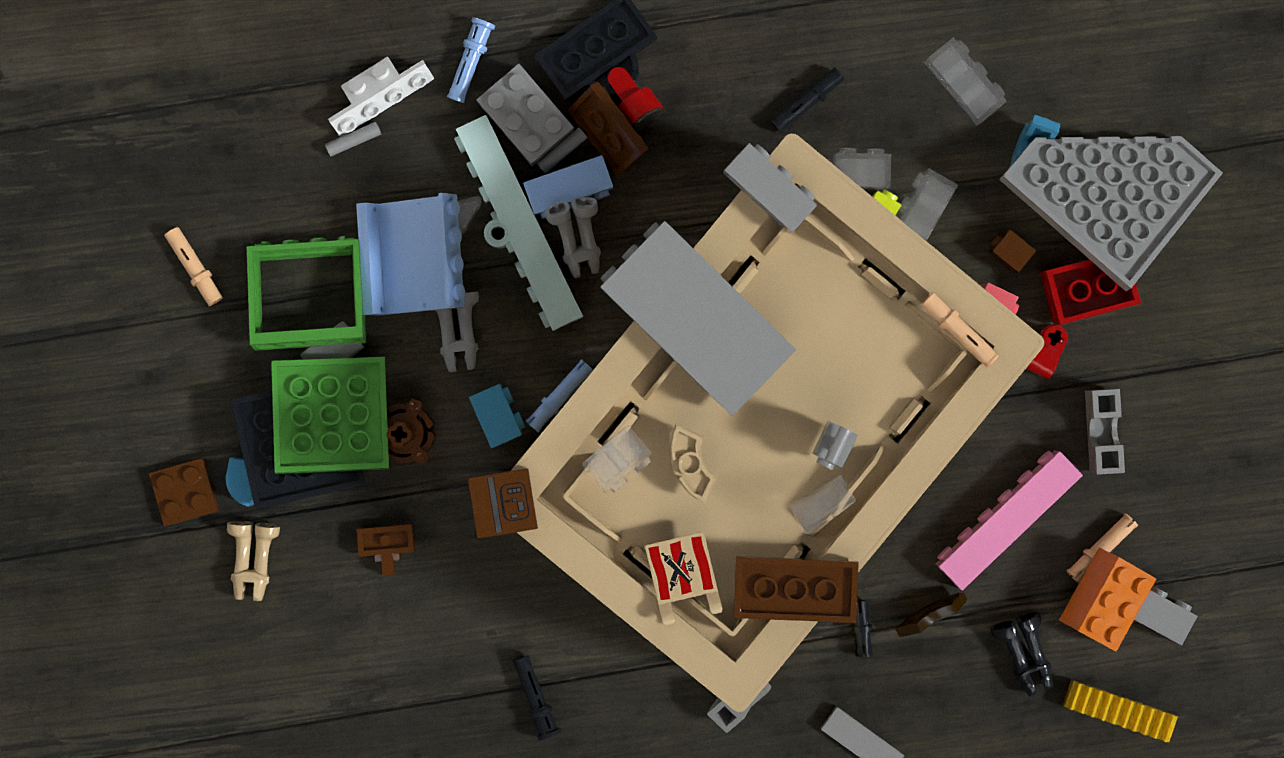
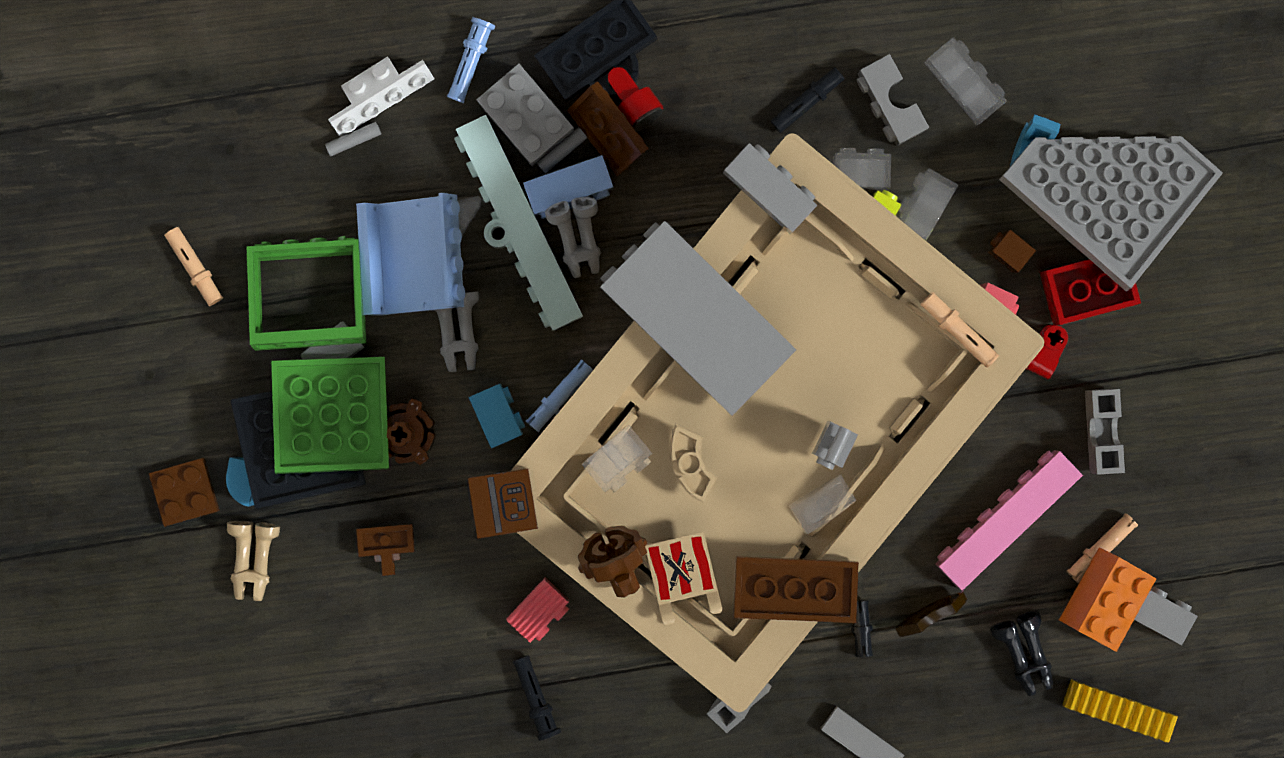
(538, 610): none -> coral brick
(614, 560): none -> reddish brown piece
(899, 123): none -> light grey arch

